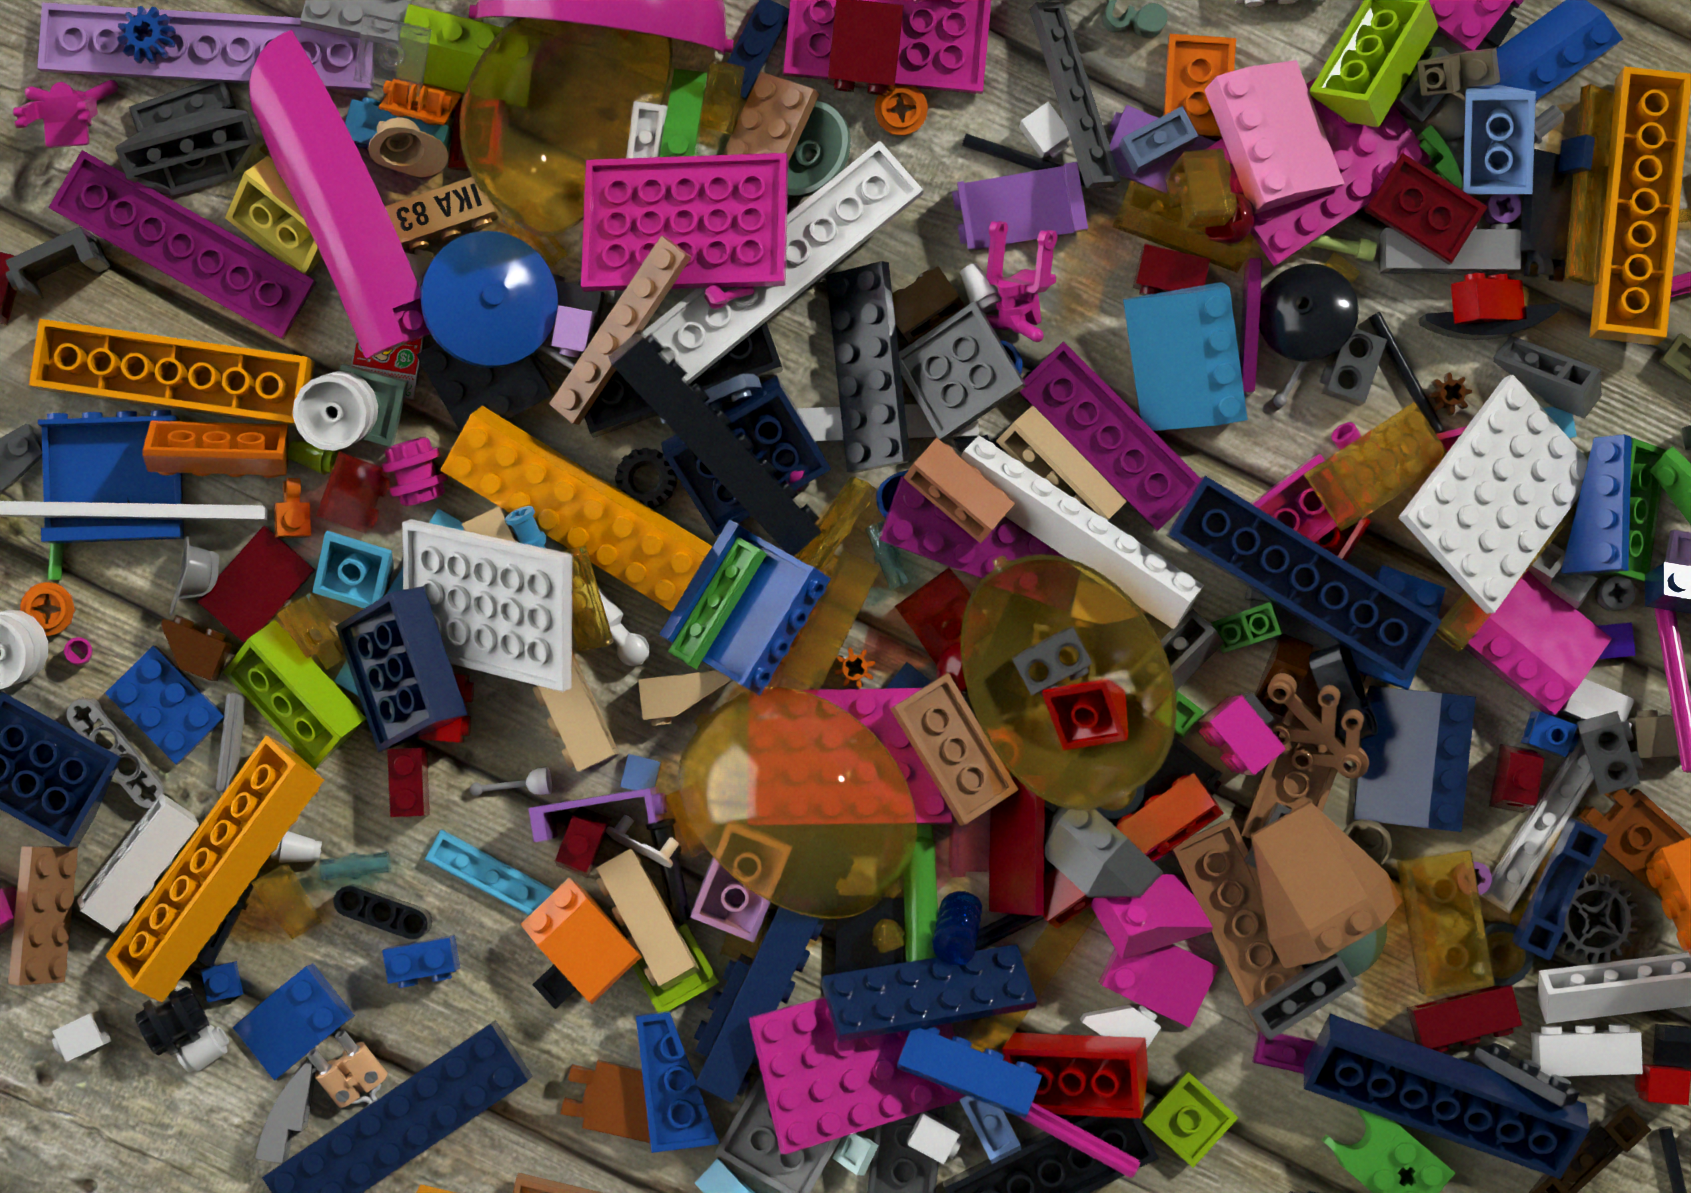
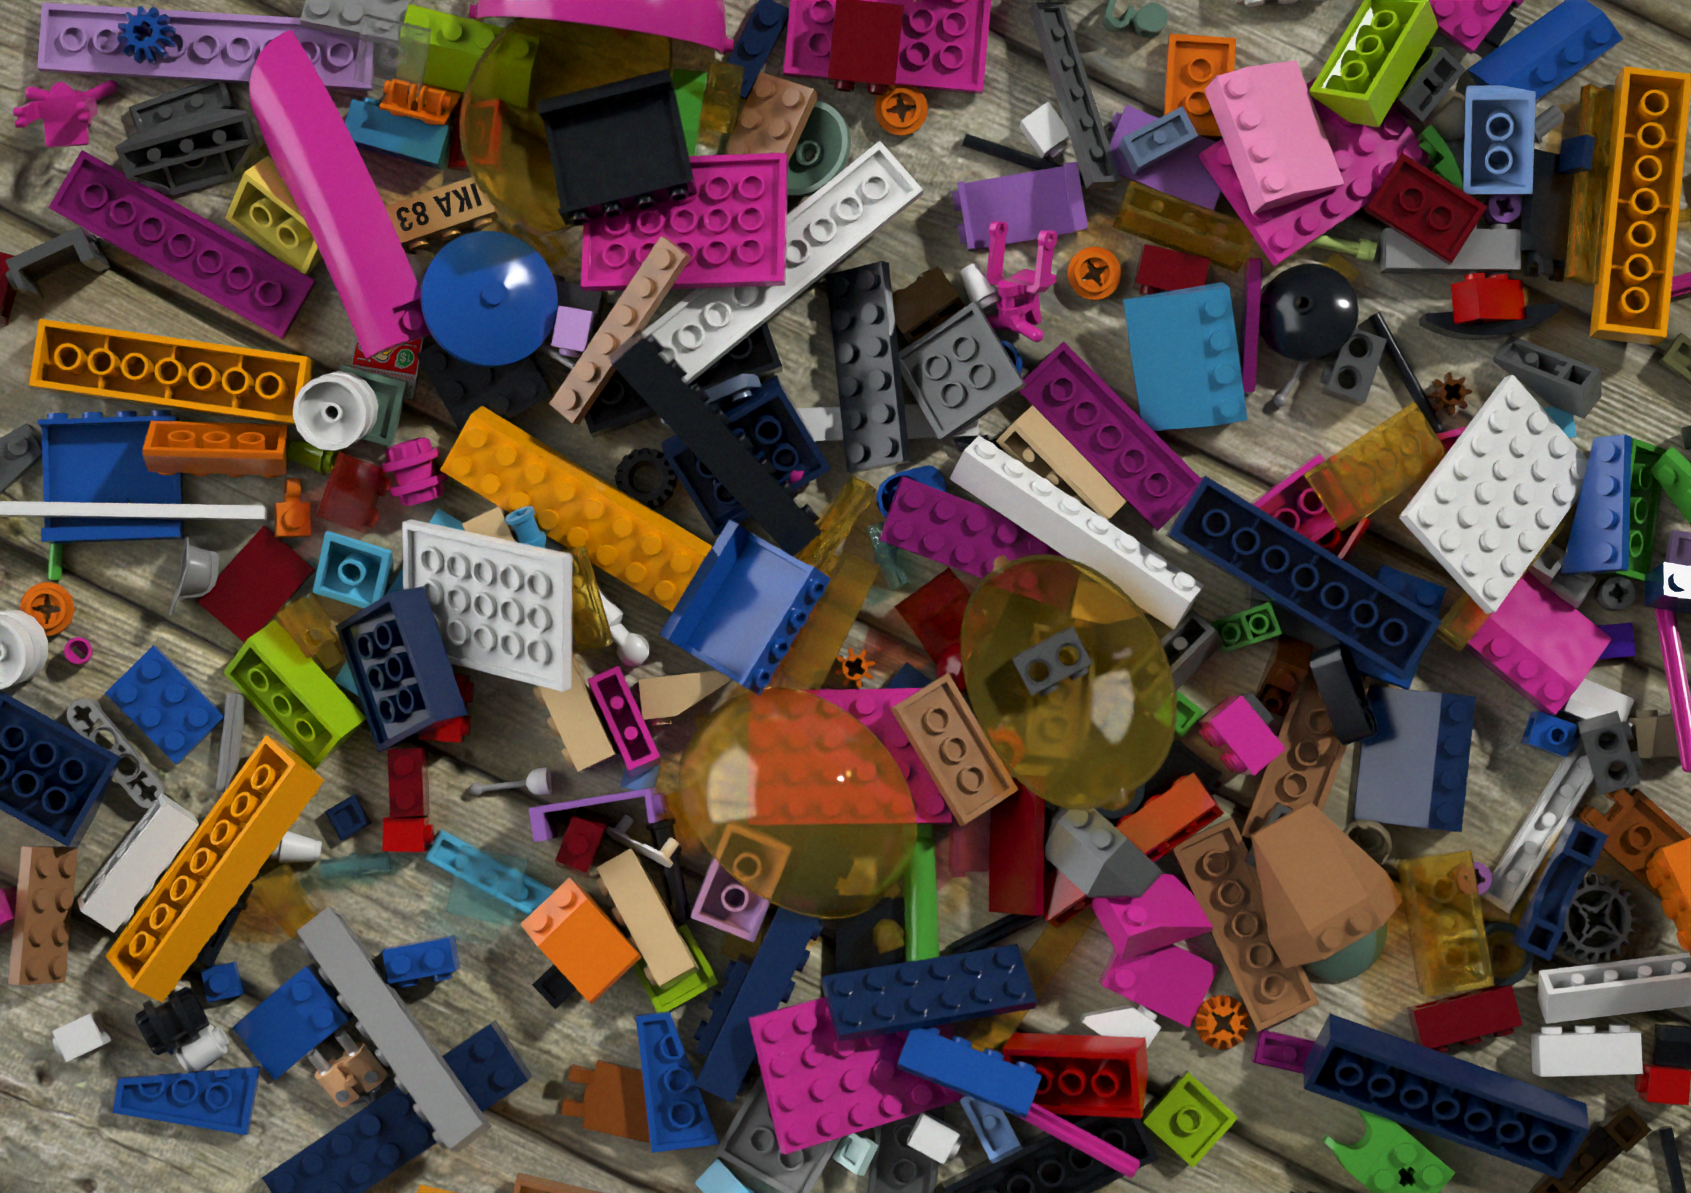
(194, 650): reddish brown slope -> none
(198, 1099): none -> blue wing
(288, 1114): light grey slope -> none
(348, 817): none -> dark blue tile
(366, 911): black beam -> none
(393, 1030): none -> light grey brick
(407, 149): tan piece -> none
(407, 834): none -> red brick
(487, 885): none -> clear light blue tile
(617, 147): none -> black panel
(624, 721): none -> dark pink brick
(717, 298): dark pink hand -> none
(717, 602): bright green tile -> none
(957, 928): clear blue piece -> none
(959, 490): nougat brick -> none
(1088, 713): red slope -> none
(1098, 258): none -> orange gear
(1202, 188): clear yellow brick -> none
(1206, 1023): none -> orange gear
(1237, 227): dark red hair -> none
(1300, 996): dark grey brick -> none
(1320, 731): medium nougat plant -> none
(1345, 434): dark pink hinge -> none
(1458, 71): dark tan slope -> none
(1516, 779): dark red torso -> none
(1527, 1074): black plate -> none

